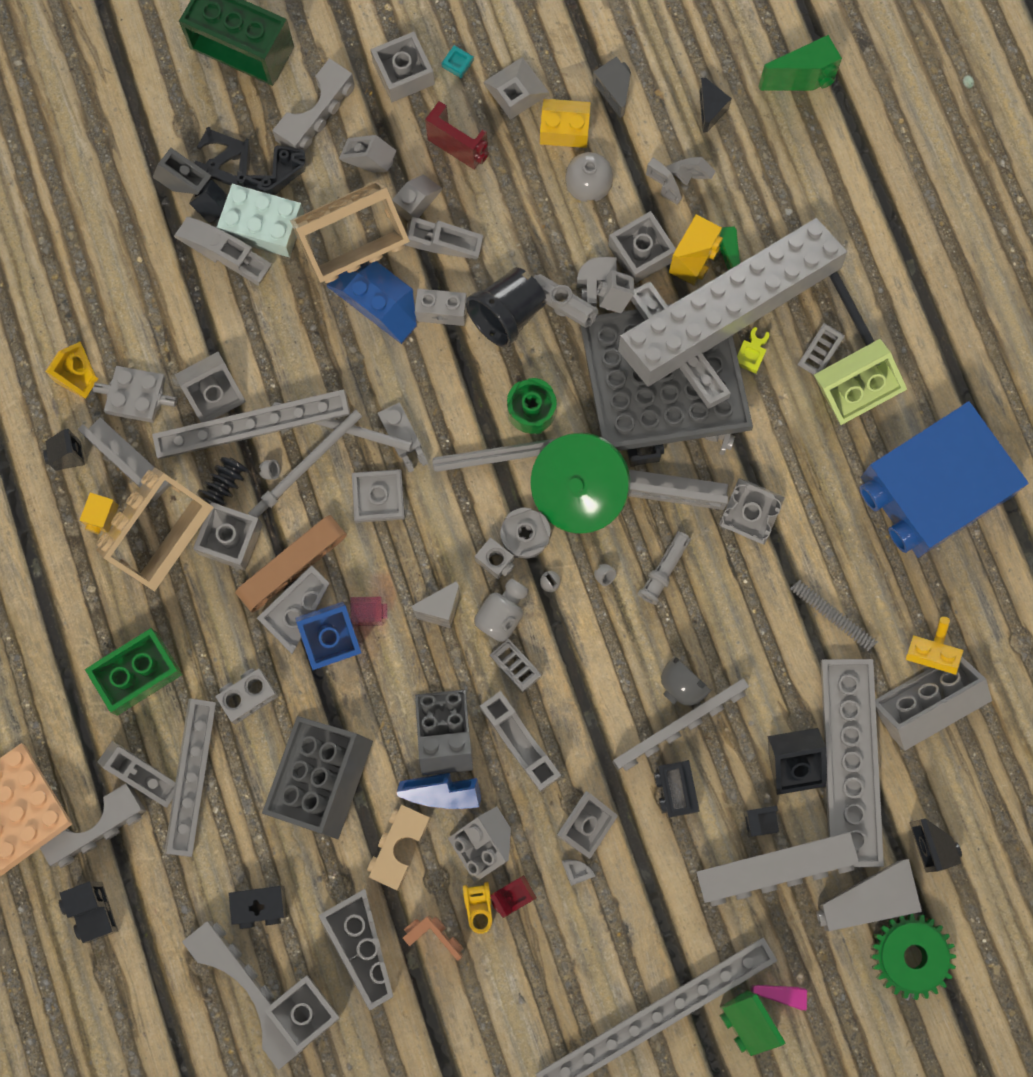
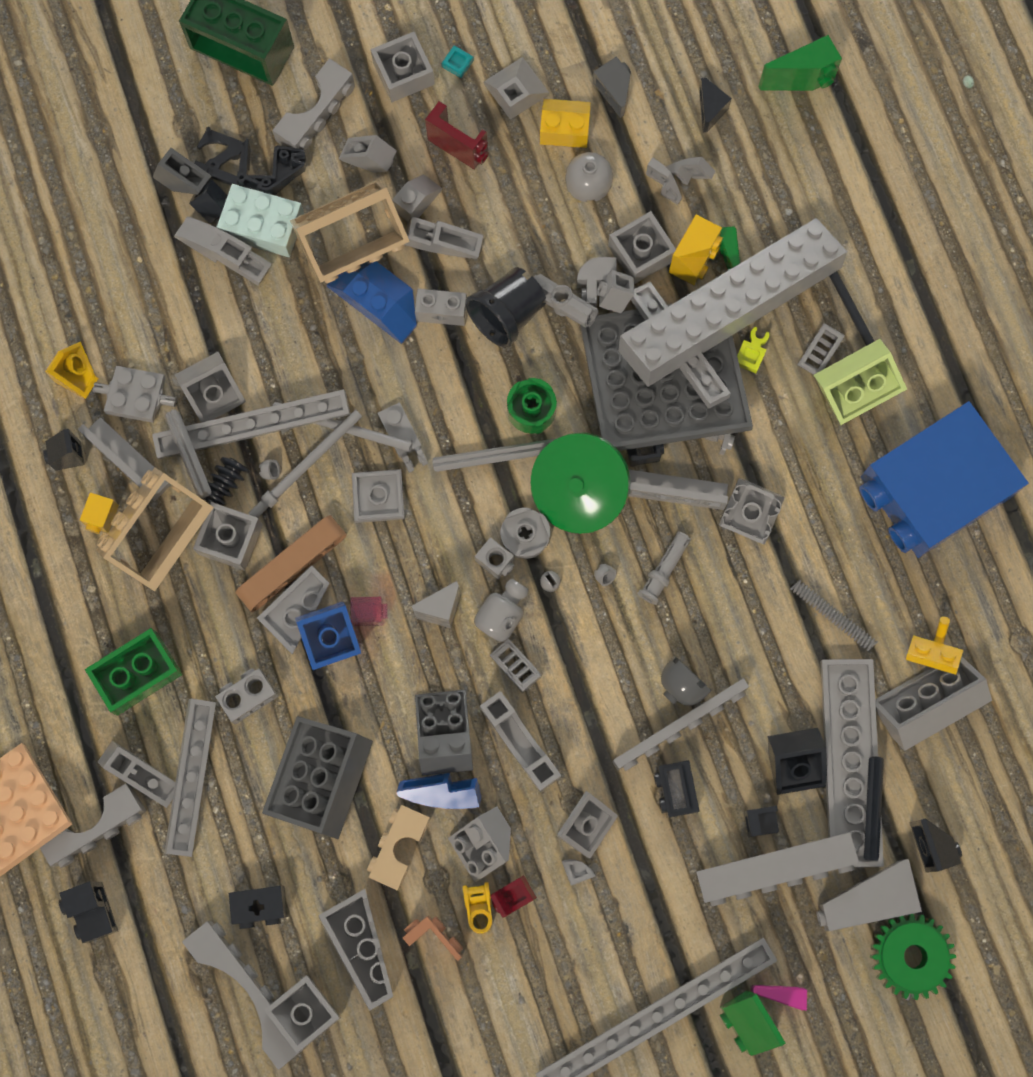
(188, 454): none -> light grey axle
(873, 808): none -> black axle

